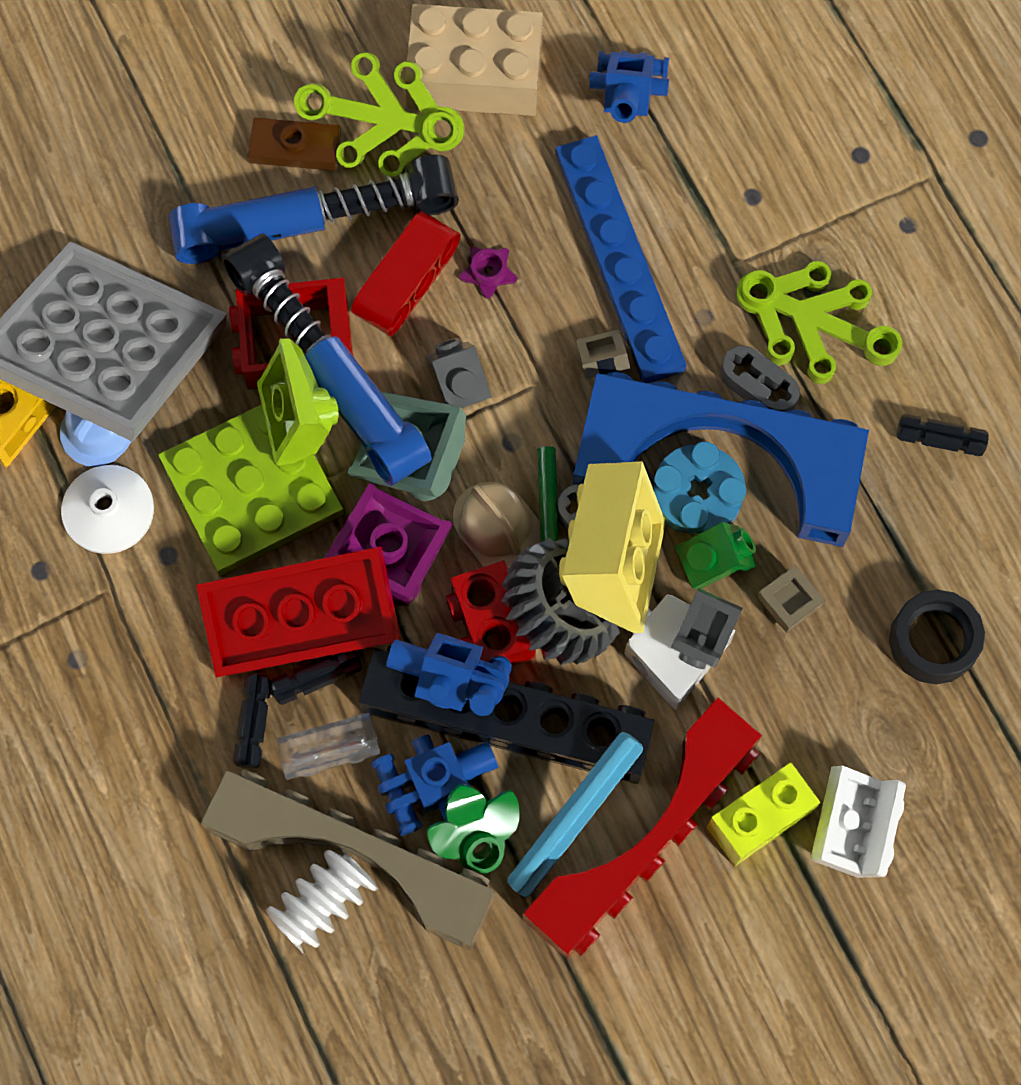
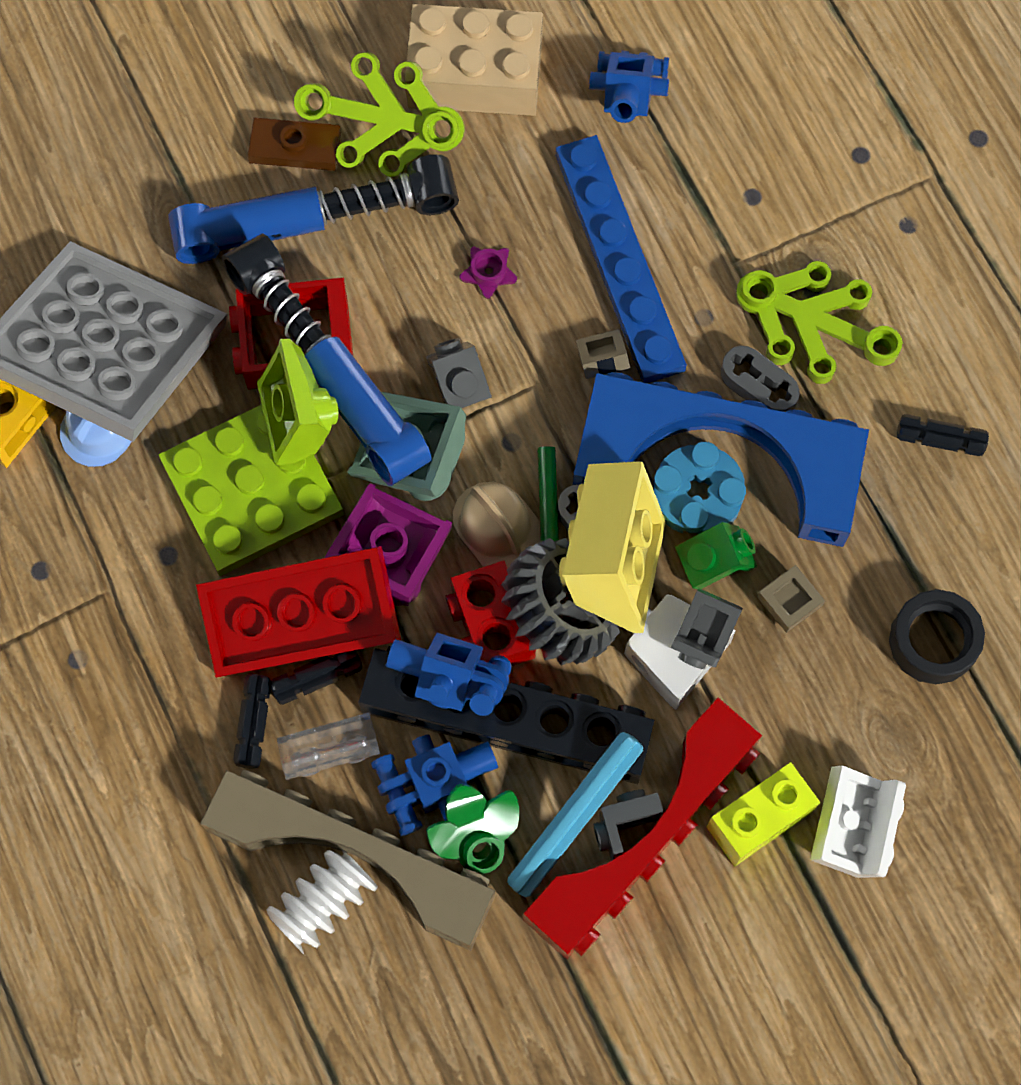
(112, 528): white dish -> none
(405, 273): red beam -> none
(630, 811): none -> dark grey bracket

